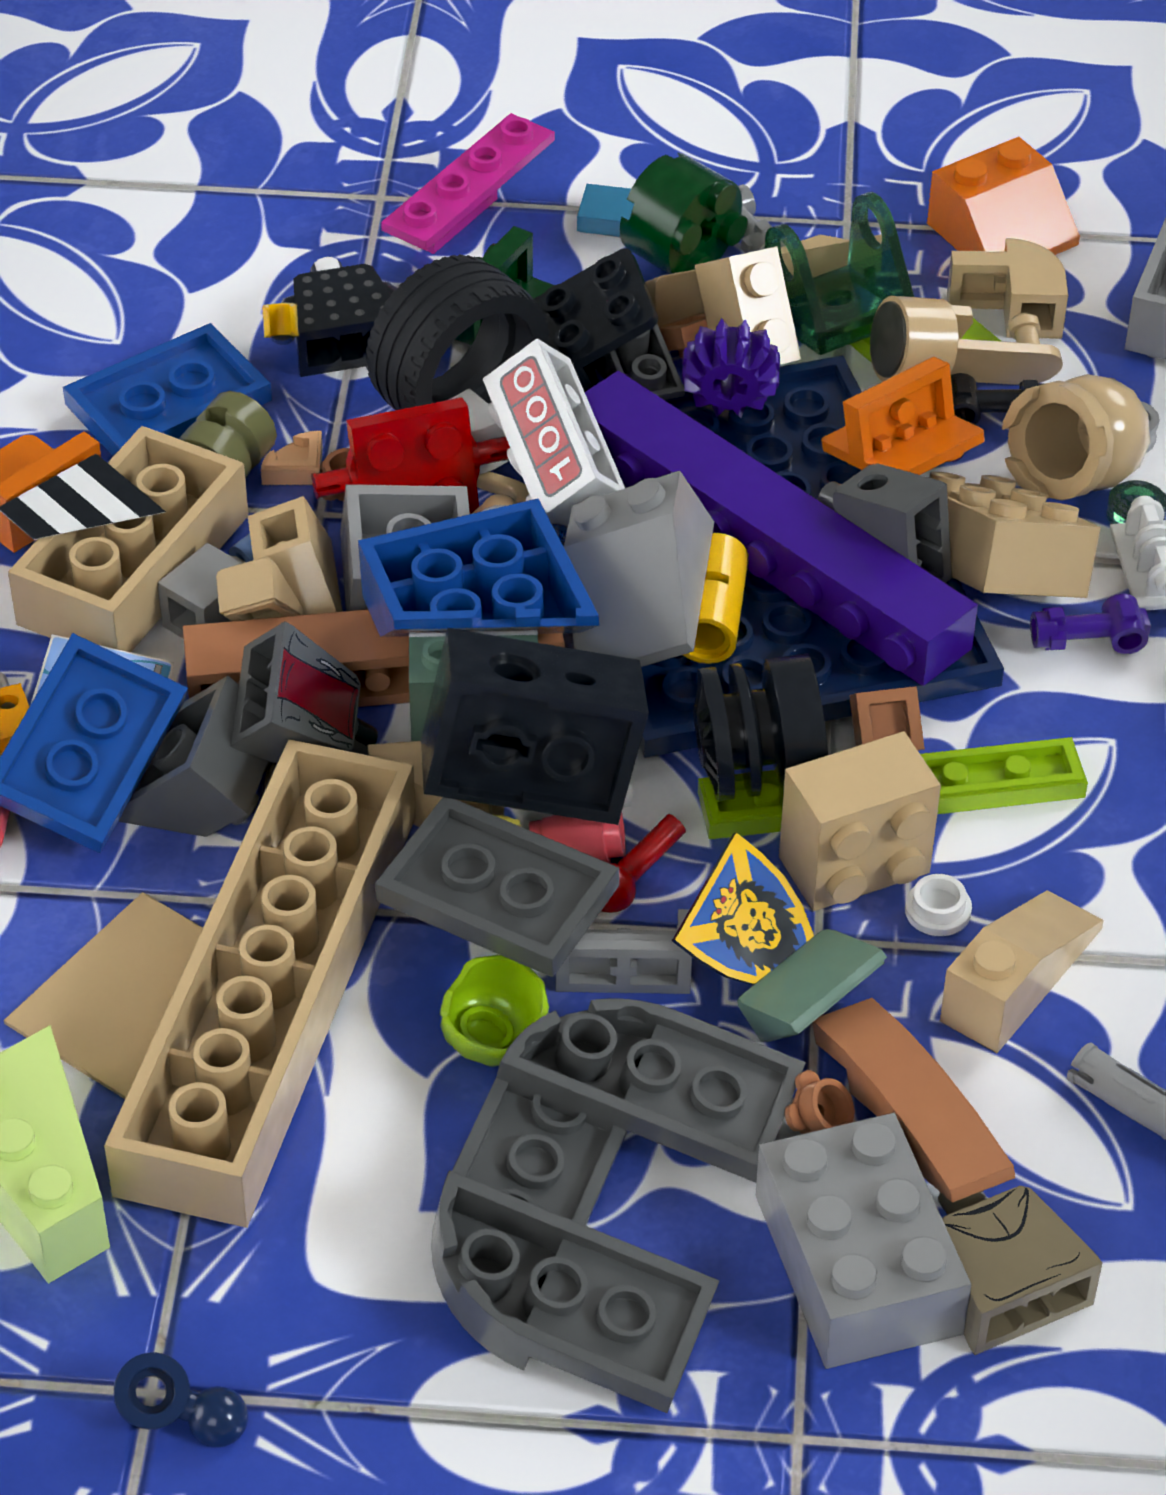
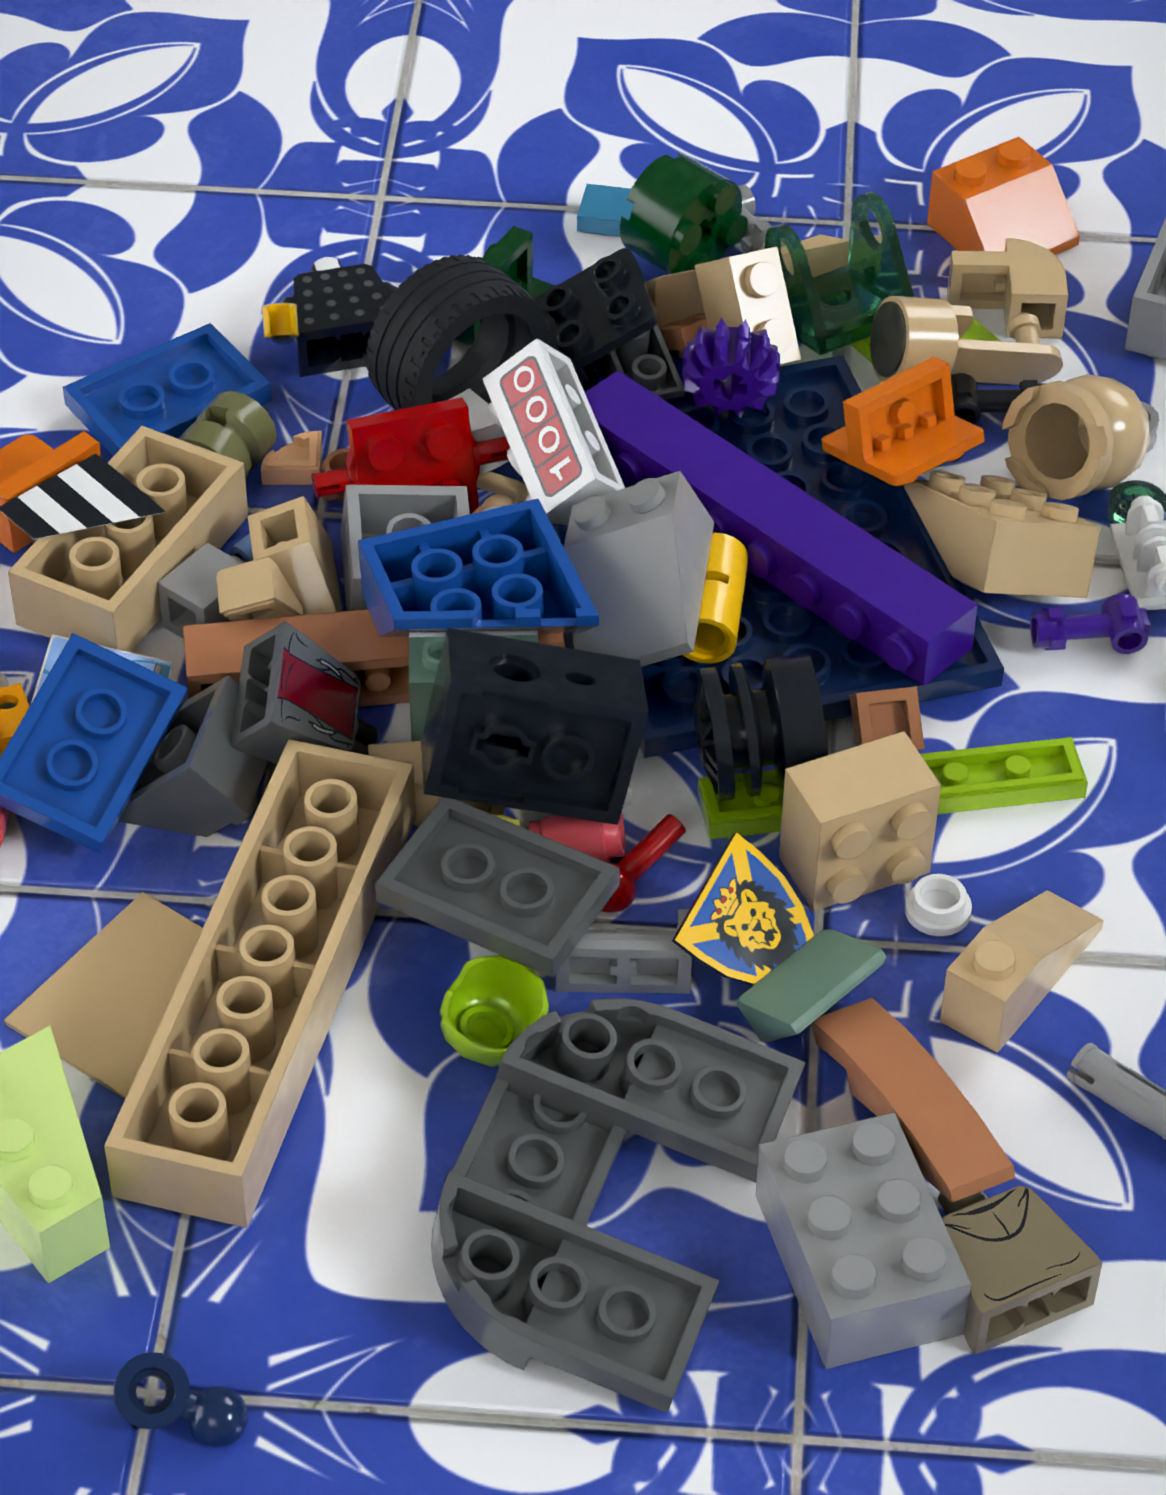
(467, 184): dark pink bracket -> none
(818, 1104): nougat plate -> none
(900, 511): dark grey torso -> none

